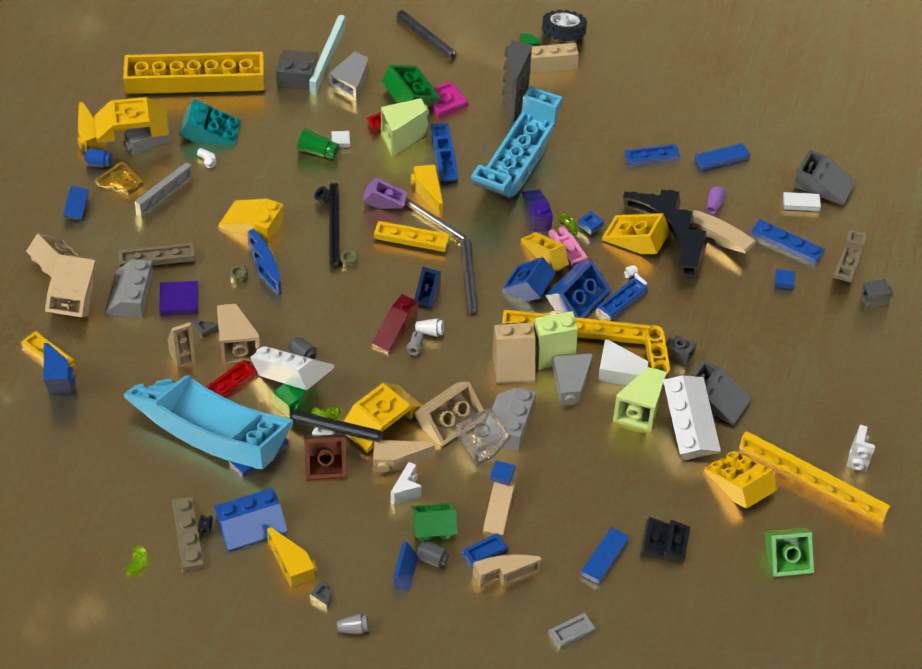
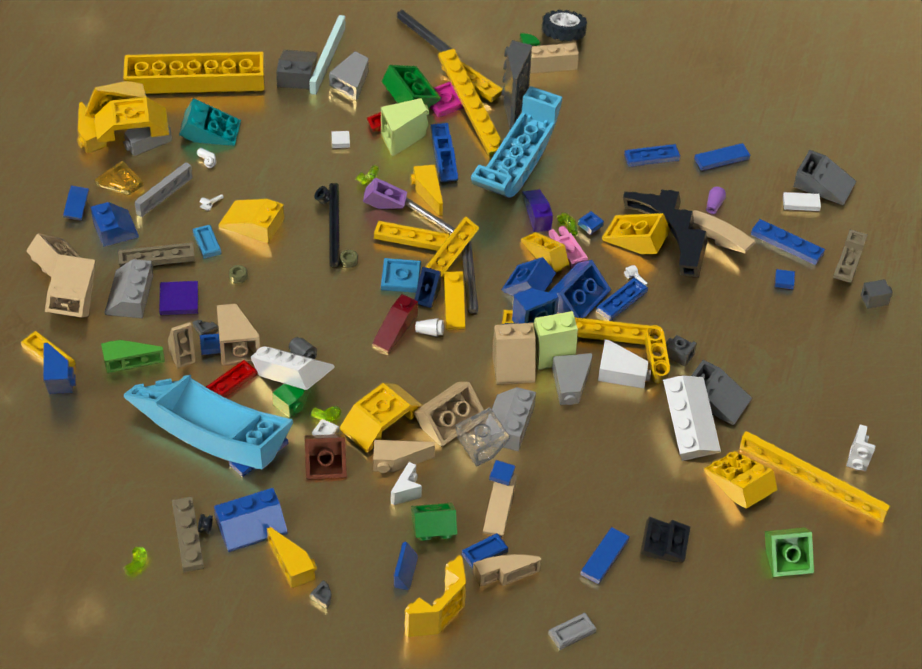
(98, 158): blue brick -> none
(113, 224): none -> blue slope
(116, 91): none -> yellow slope
(127, 355): none -> bright green slope
(207, 204): none -> white hand
(207, 241): none -> dark azure tile
(210, 344): none -> blue plate
(265, 261): blue slope -> none
(317, 144): green plant -> none
(336, 426): black axle -> none
(354, 624): light grey cone -> none
(364, 179): none -> clear neon green arm
(400, 275): none -> dark azure tile
(414, 346): light grey pin -> none
(430, 620): none -> yellow slope
(432, 554): dark grey brick -> none
(453, 245): none -> yellow plate
(454, 300): none -> yellow slope
(470, 100): none -> yellow plate
(482, 85): none -> yellow plate
(533, 304): none -> blue slope
(640, 400): yellowish green slope -> none

